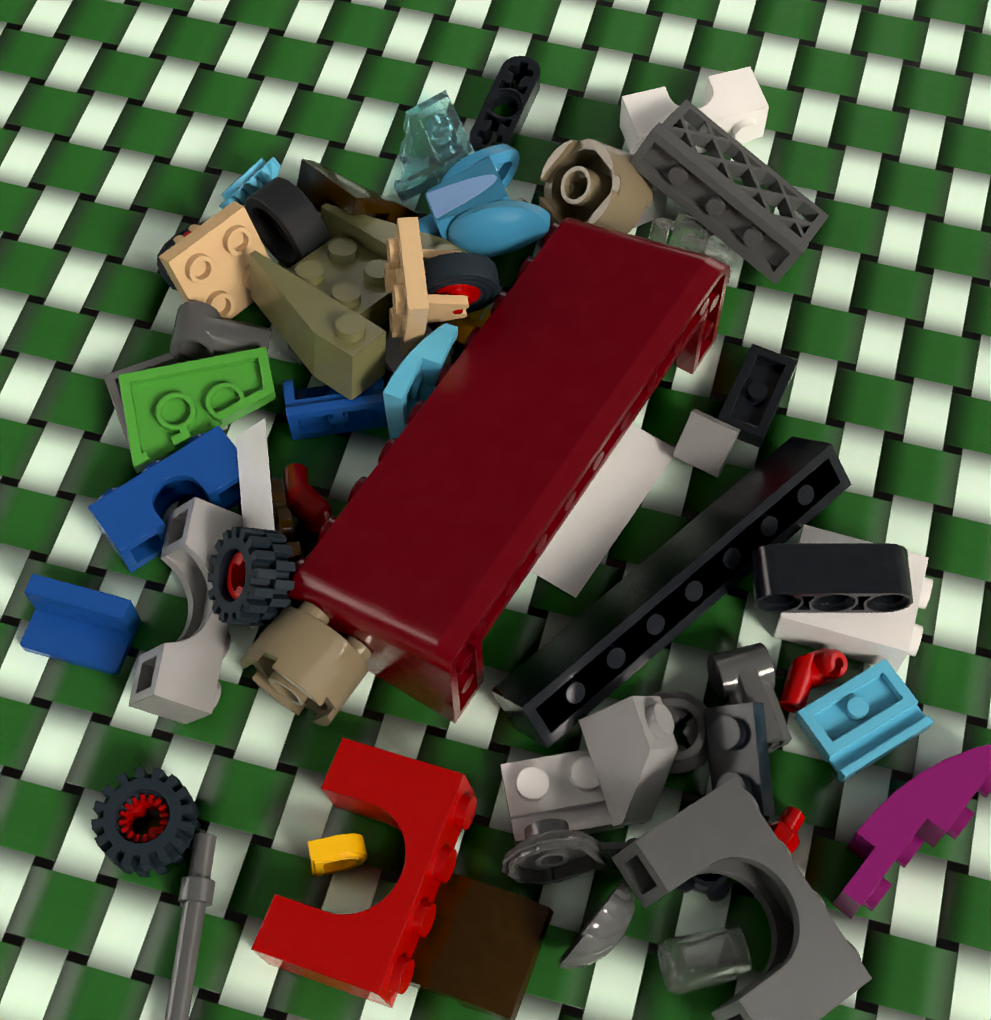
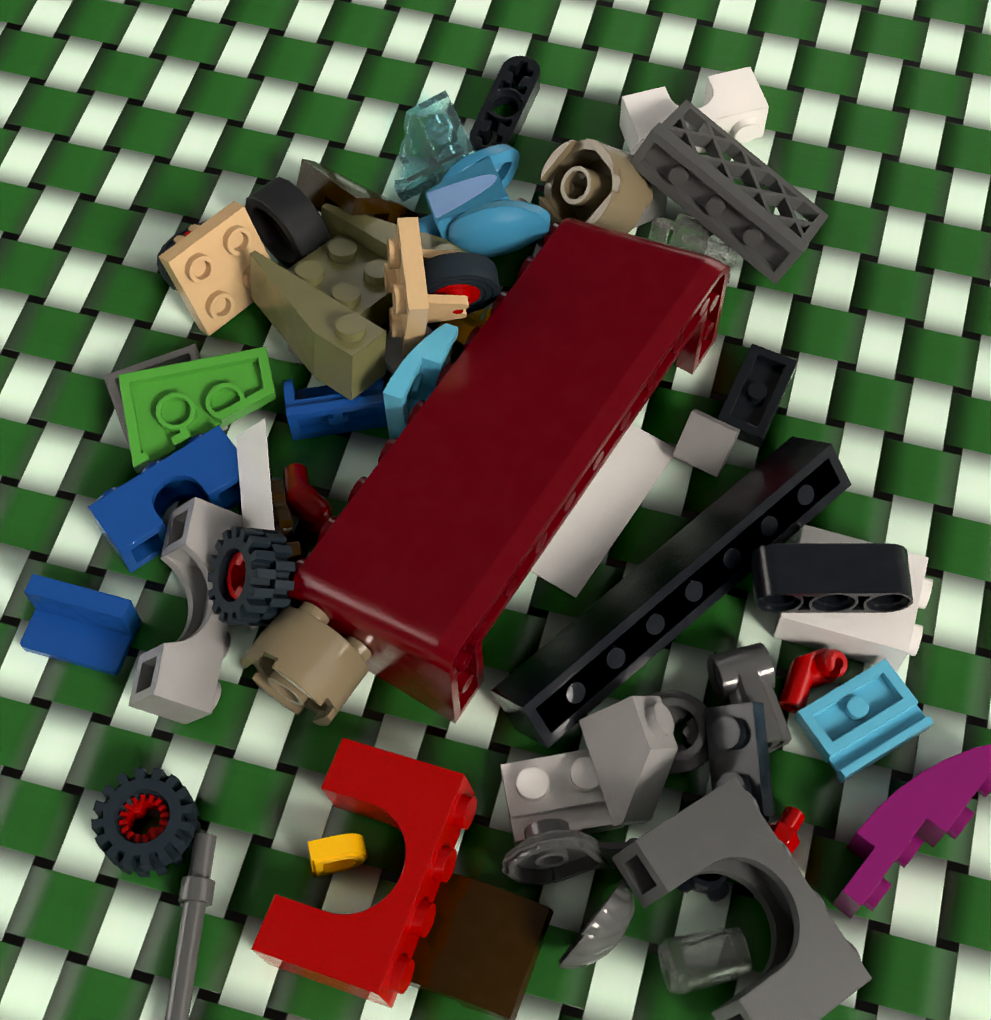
(204, 334): dark grey piece -> none
(251, 181): medium azure gear -> none

